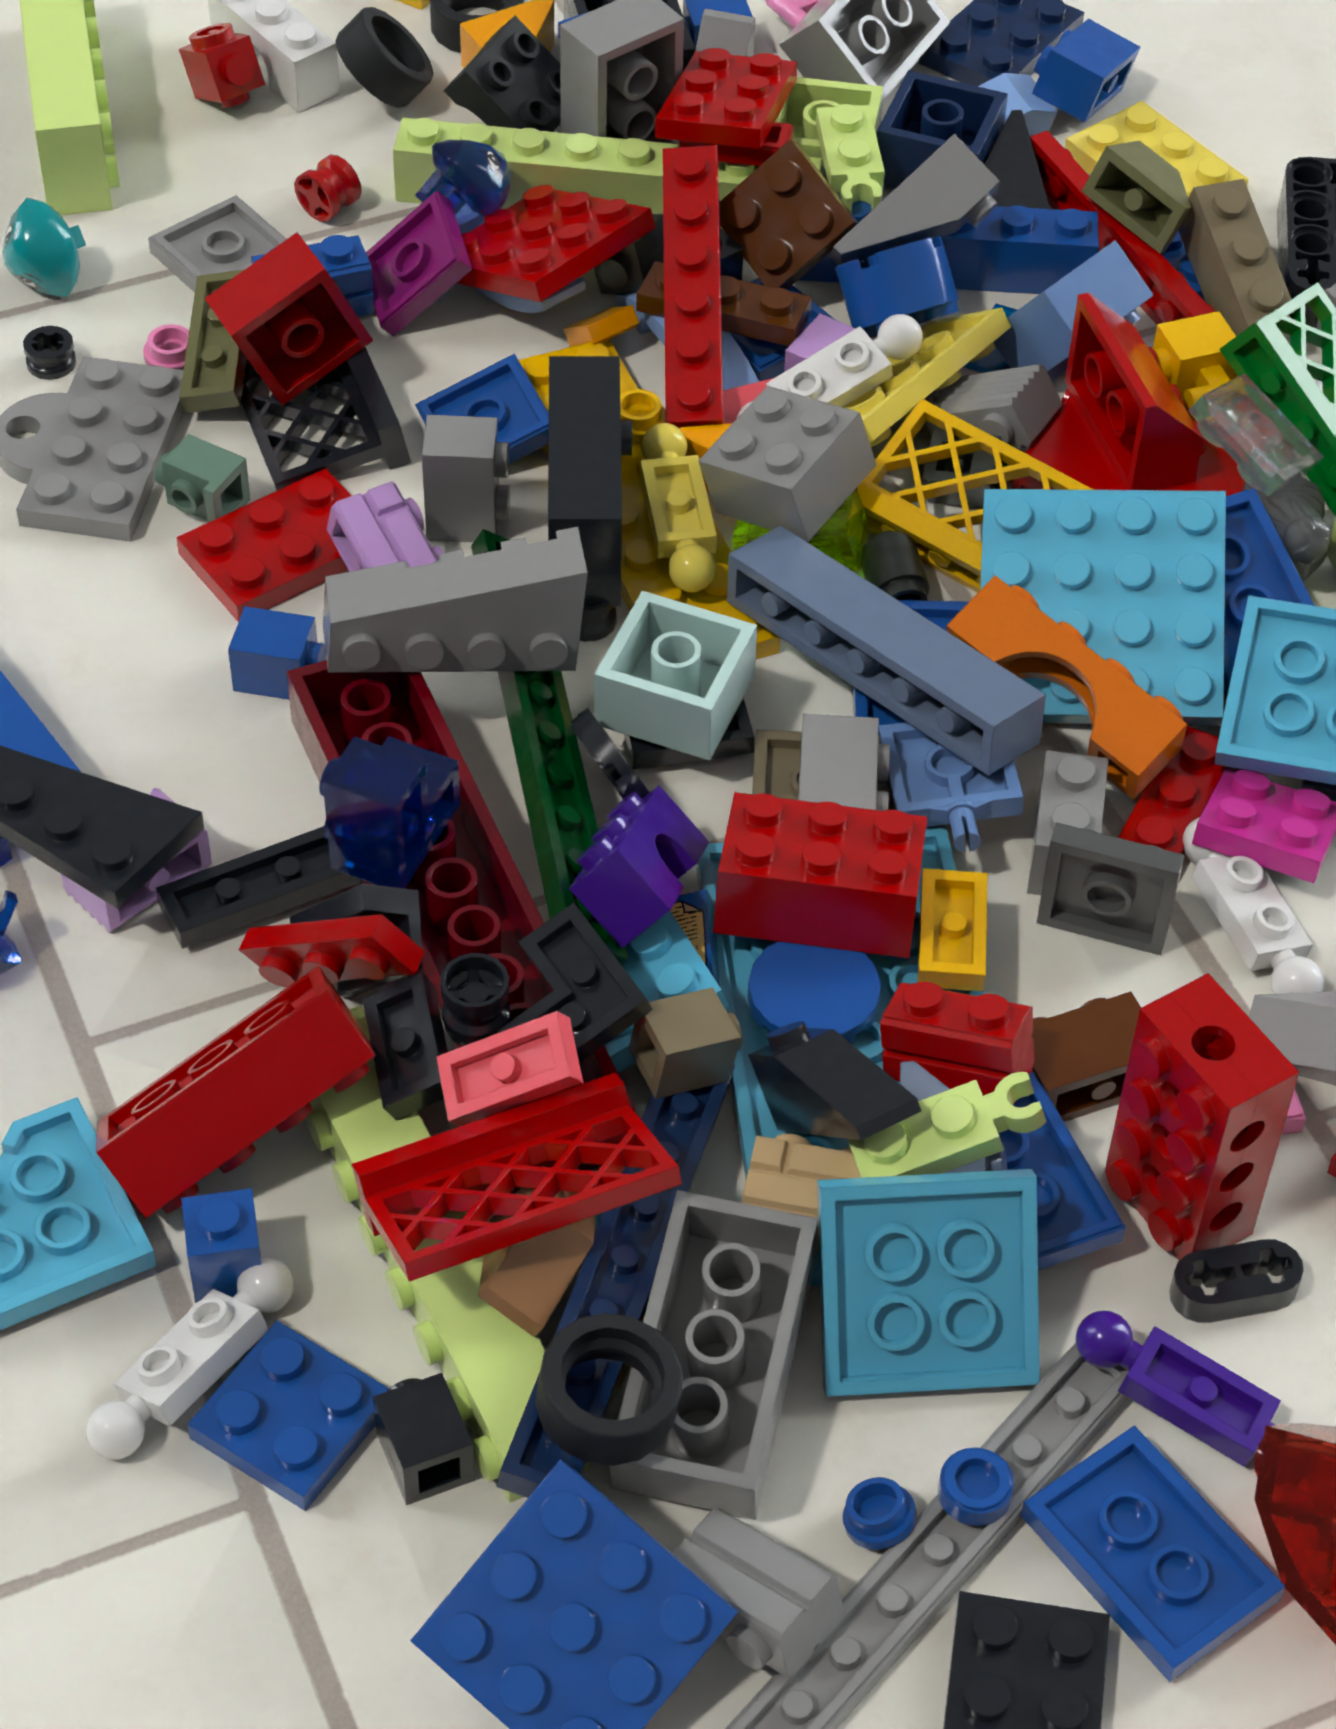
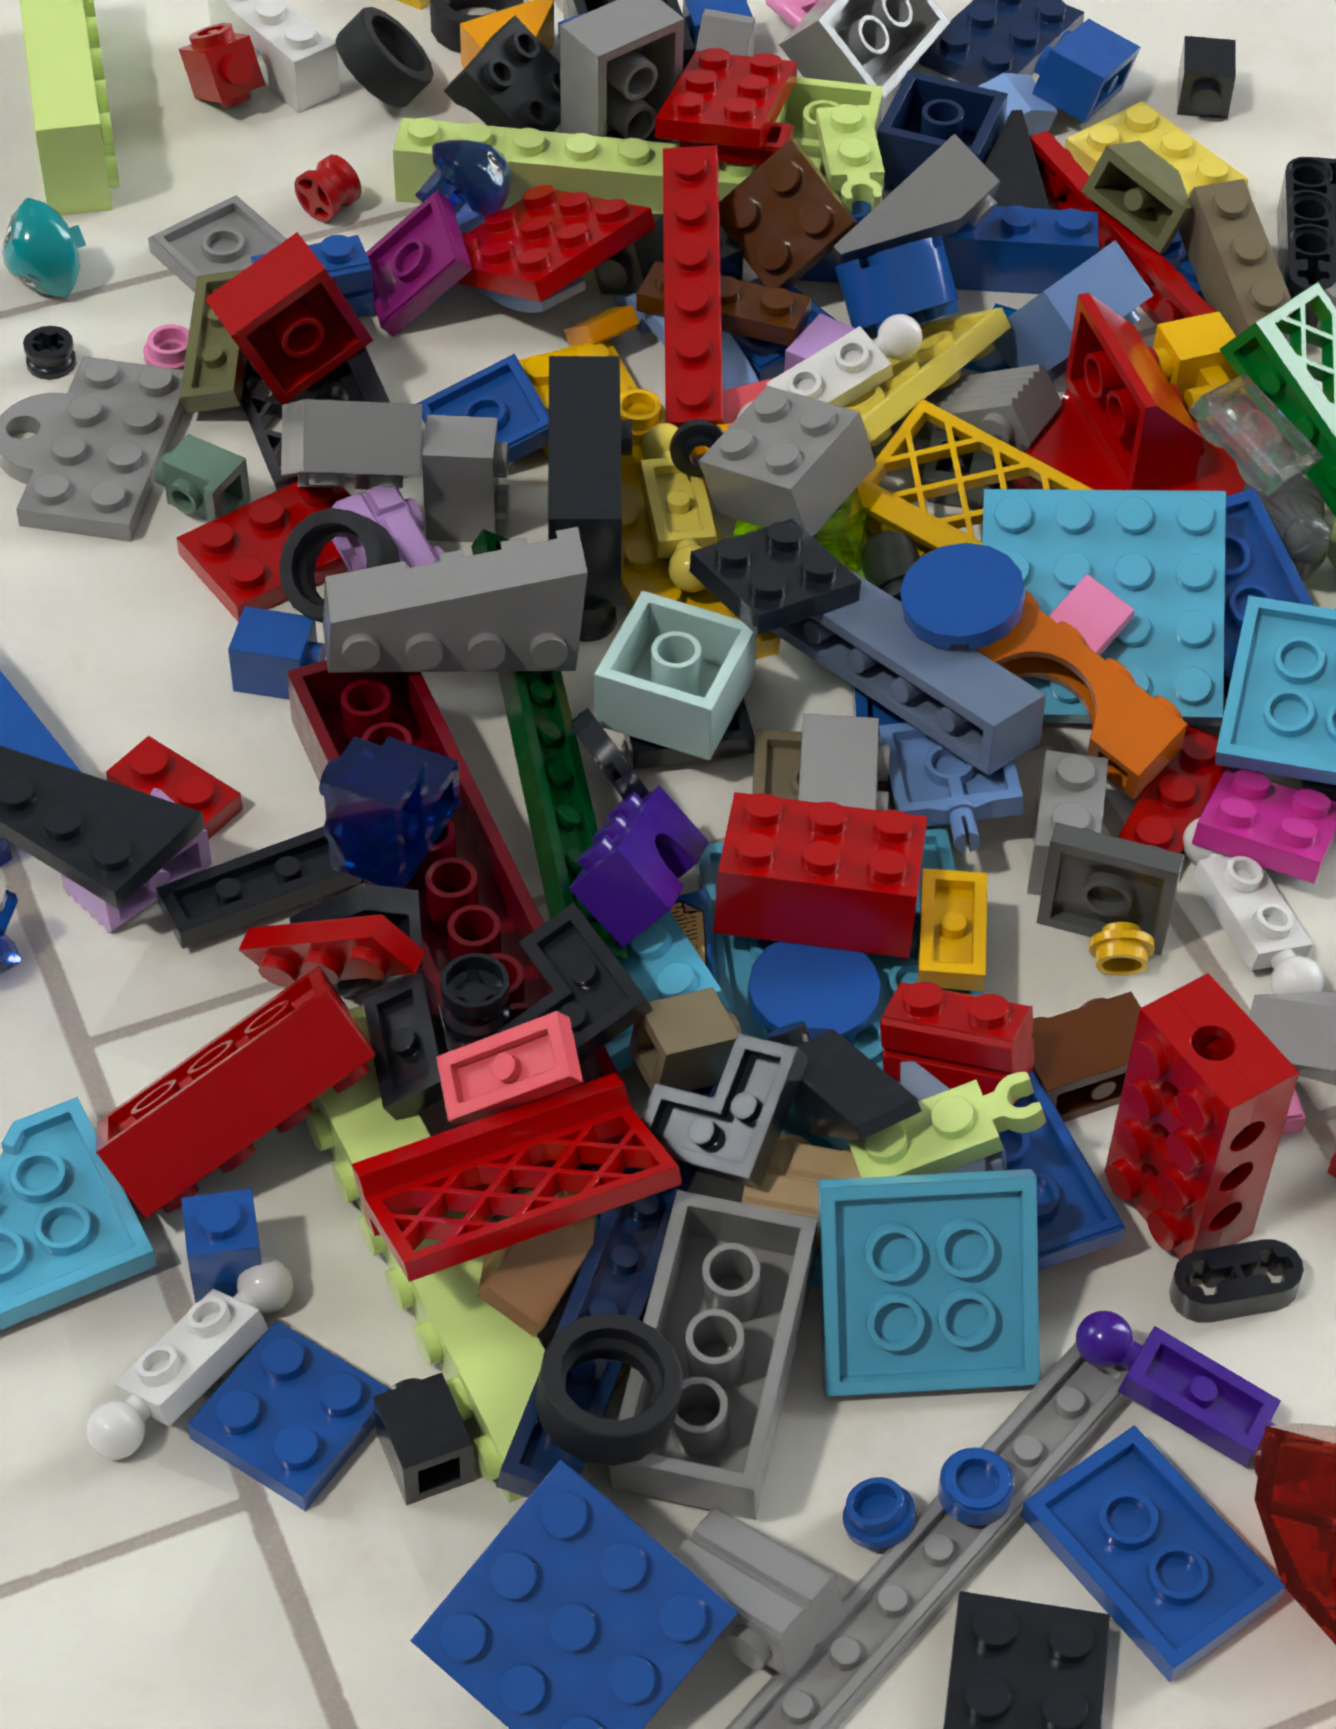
(157, 766): none -> red plate
(307, 542): none -> black tyre
(351, 440): none -> light grey brick
(686, 438): none -> black plate
(742, 1124): none -> plate
(774, 576): none -> black plate
(963, 596): none -> blue tile
(1094, 613): none -> bright pink tile
(1121, 949): none -> yellow plate
(1206, 77): none -> black brick

